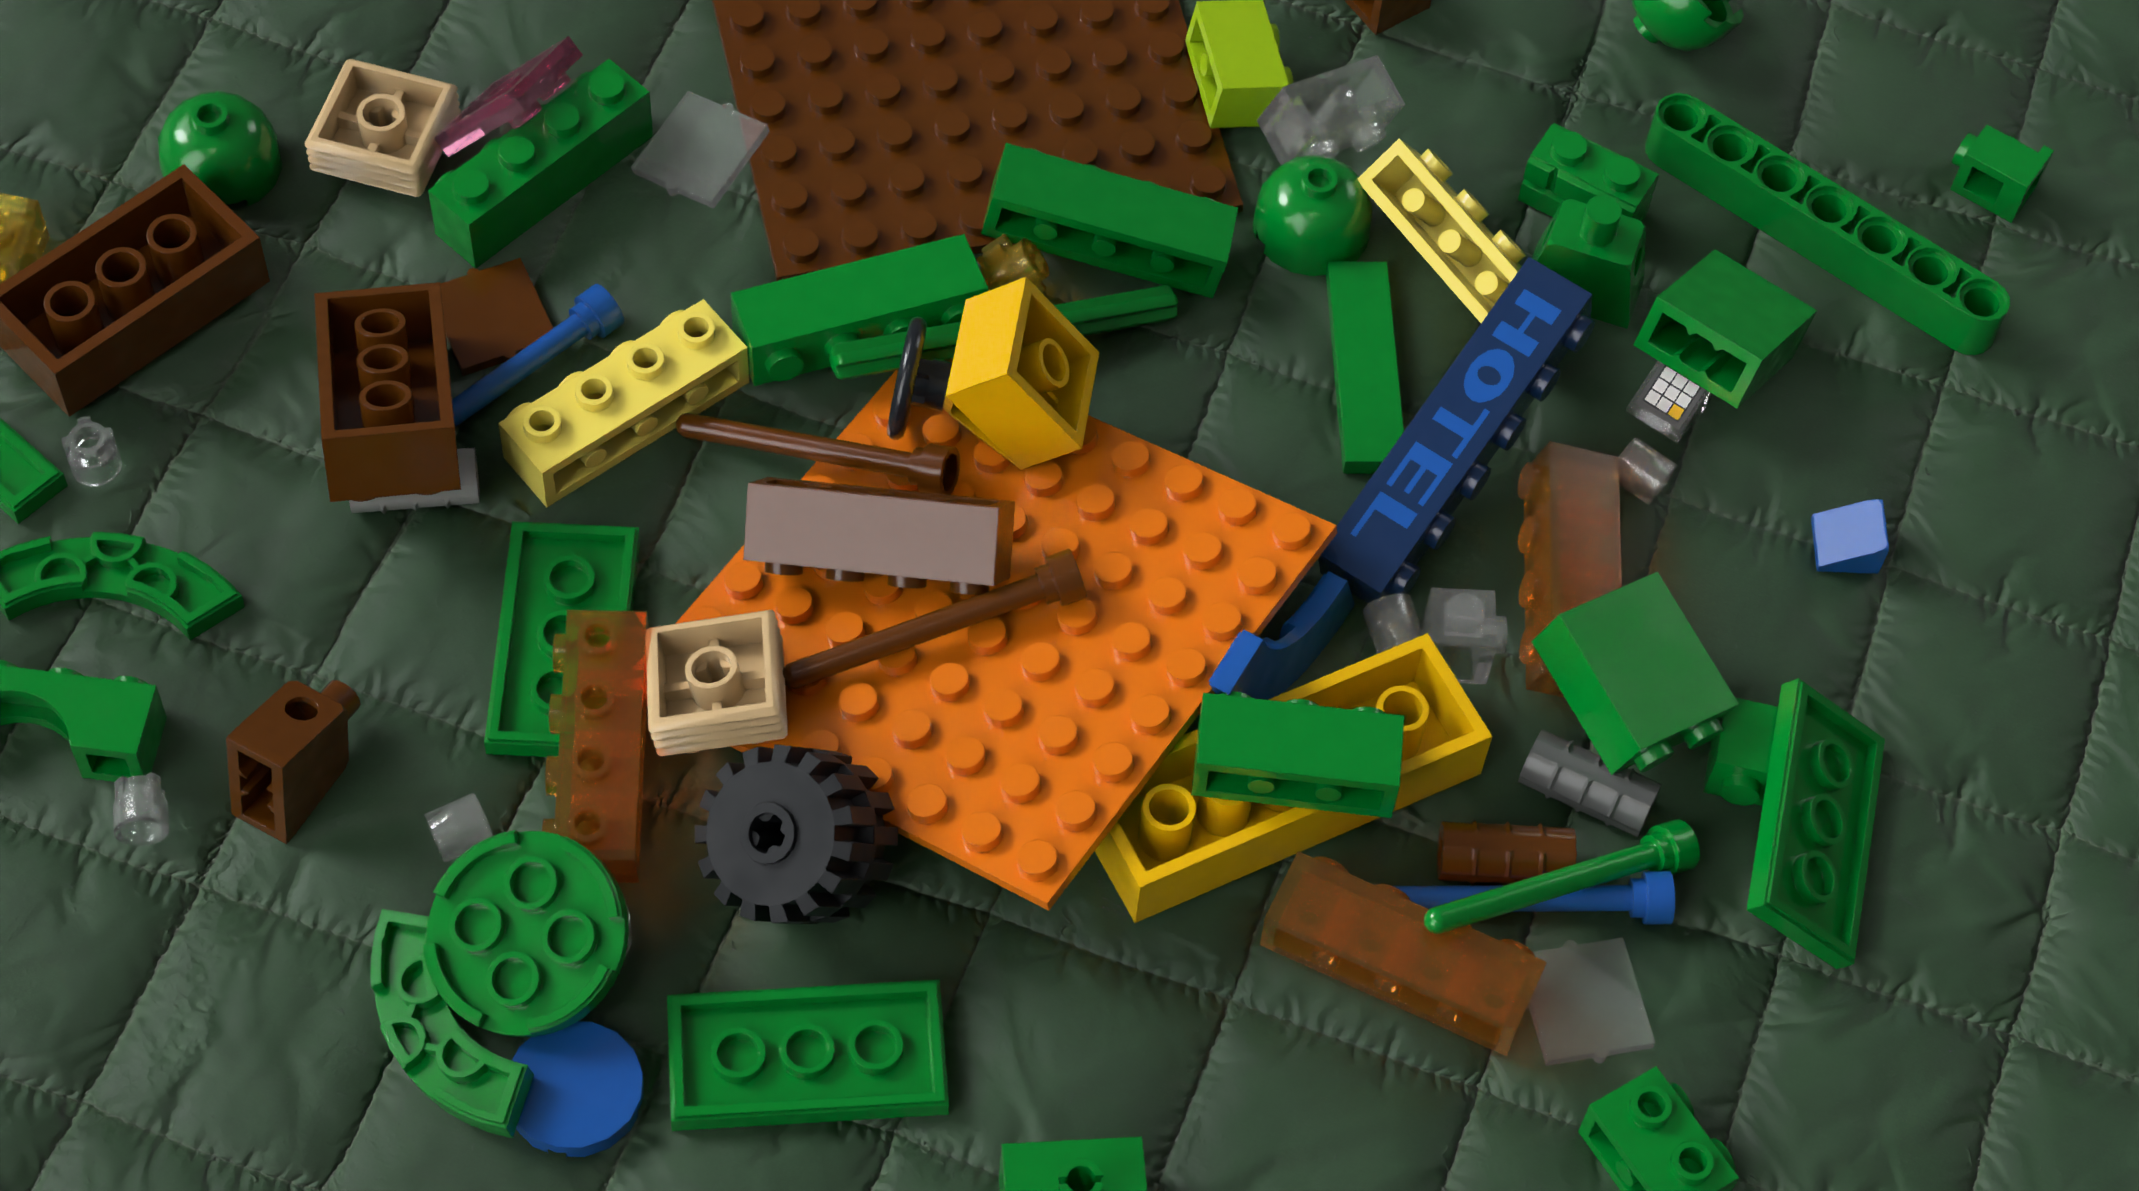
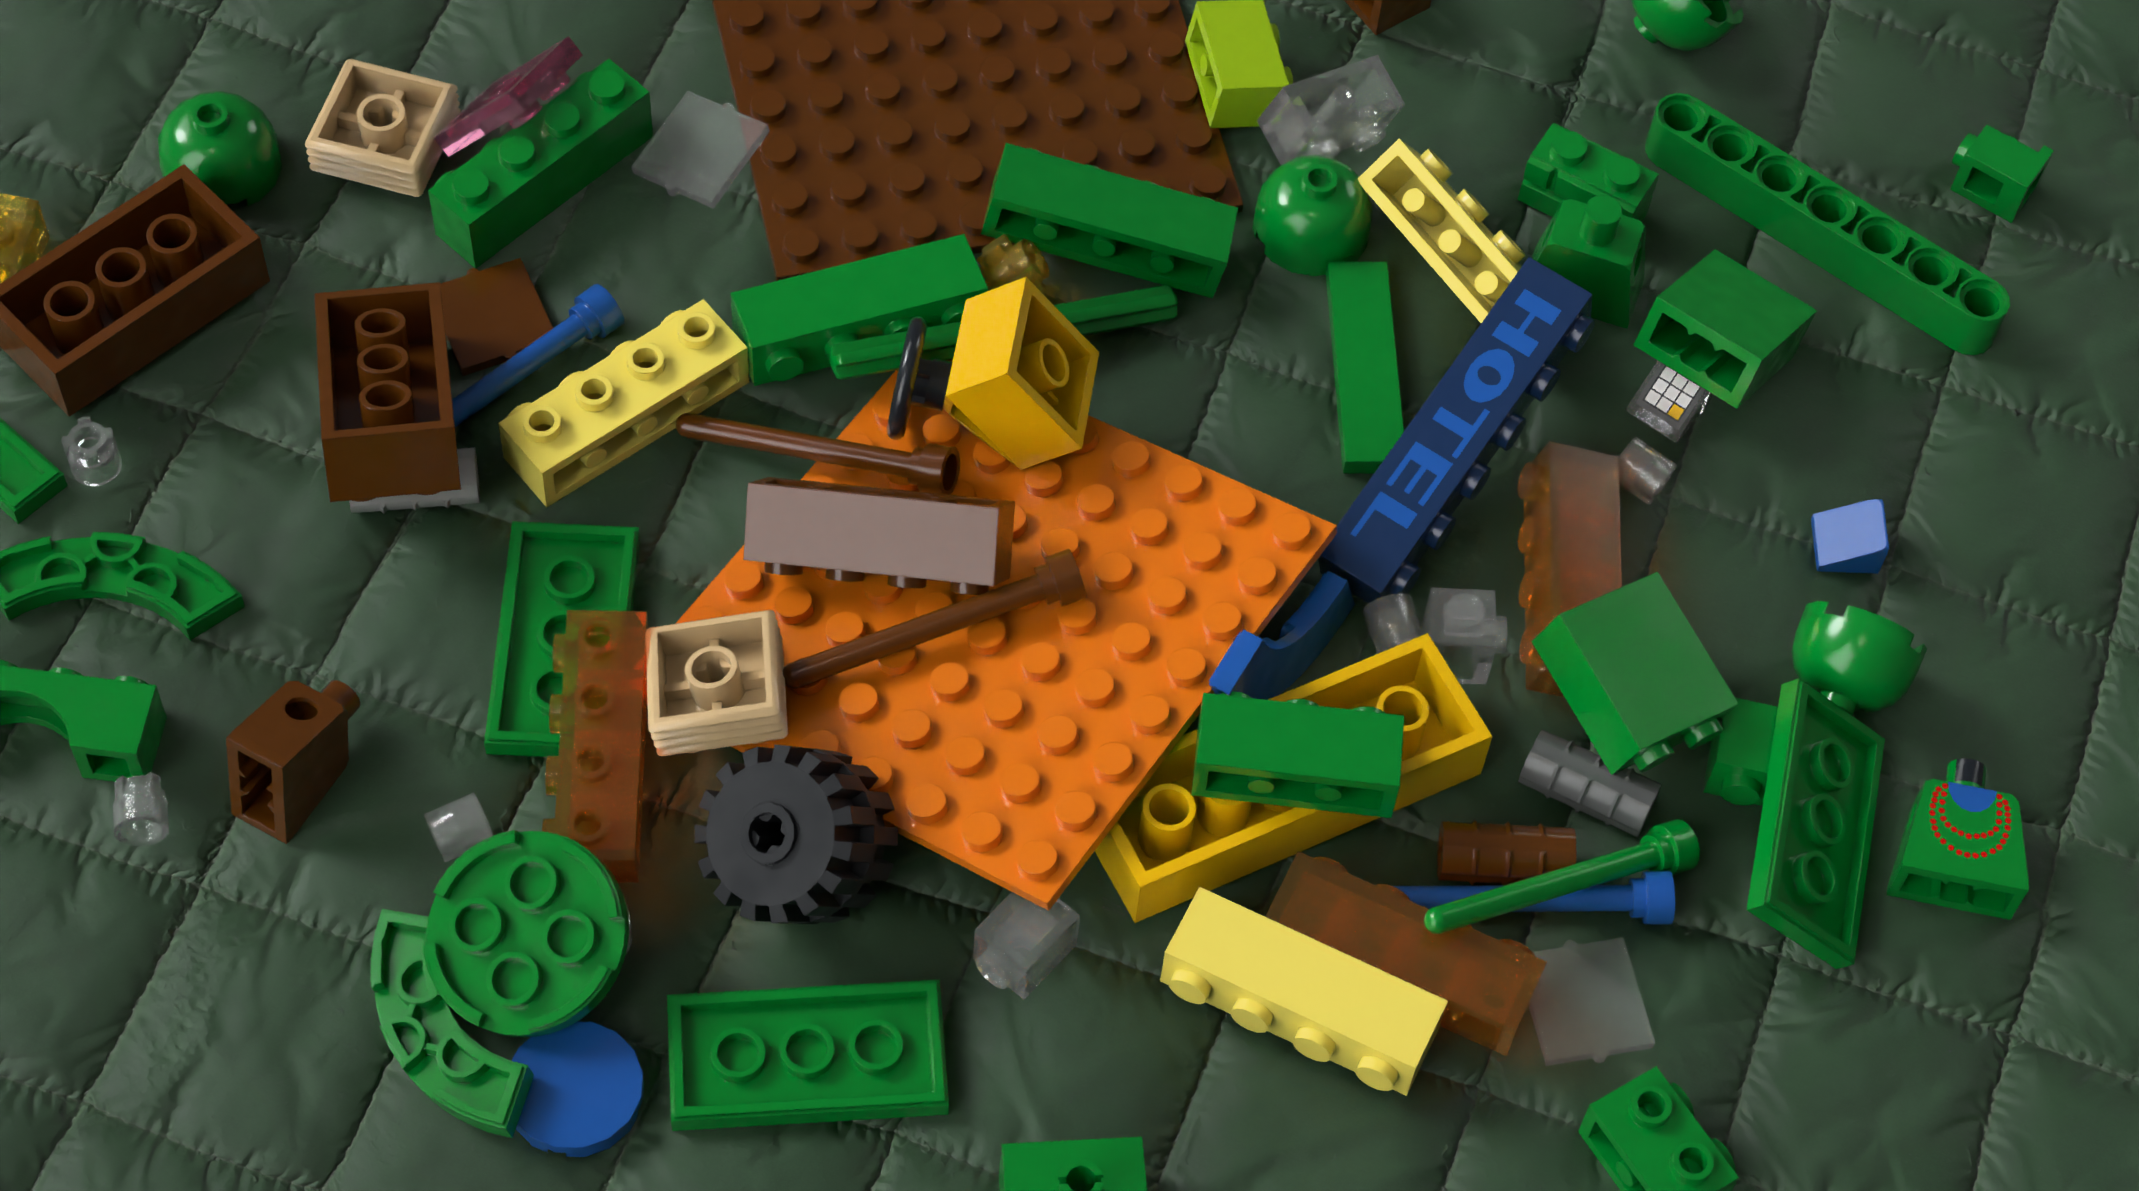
(1024, 942): none -> clear brick
(1302, 992): none -> light yellow brick
(1855, 658): none -> green cylinder
(1962, 846): none -> green torso

